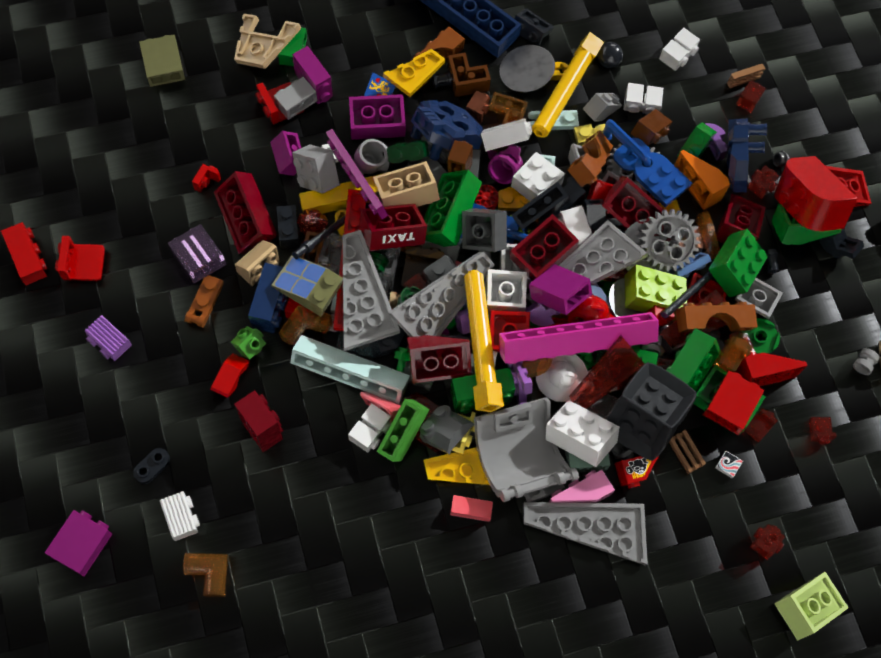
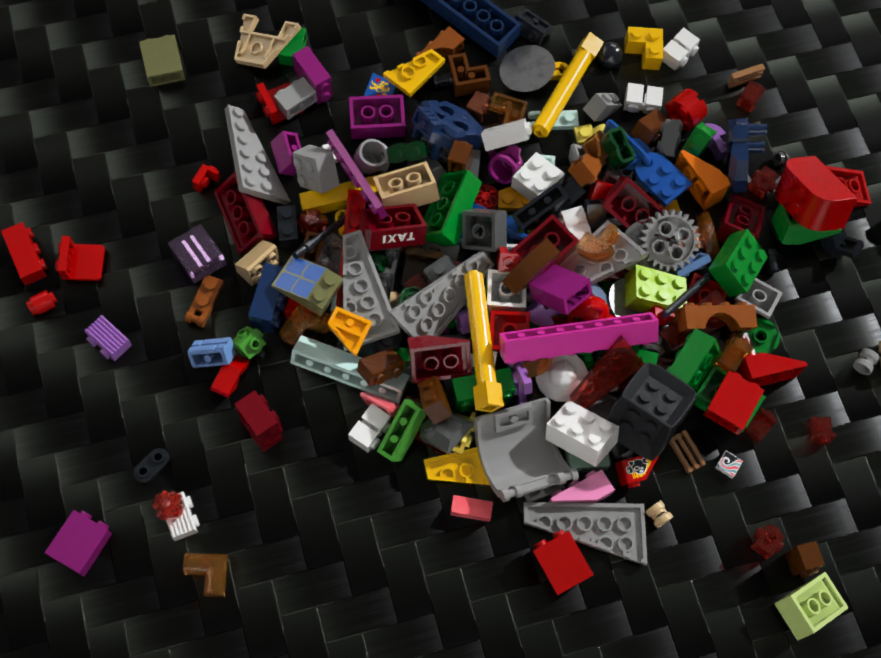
(41, 302): none -> red brick
(172, 511): none -> clear red brick
(211, 352): none -> medium blue brick
(251, 163): none -> light grey wing
(349, 328): none -> light orange wing
(380, 367): none -> reddish brown brick
(434, 400): none -> reddish brown brick
(506, 260): none -> red bracket
(531, 266): none -> reddish brown slope
(562, 561): none -> red brick
(600, 248): none -> clear orange brick
(617, 146): none -> dark green brick
(645, 42): none -> yellow brick
(655, 511): none -> tan wheel
(670, 138): none -> dark grey slope
(687, 108): none -> red brick
(805, 560): none -> reddish brown brick

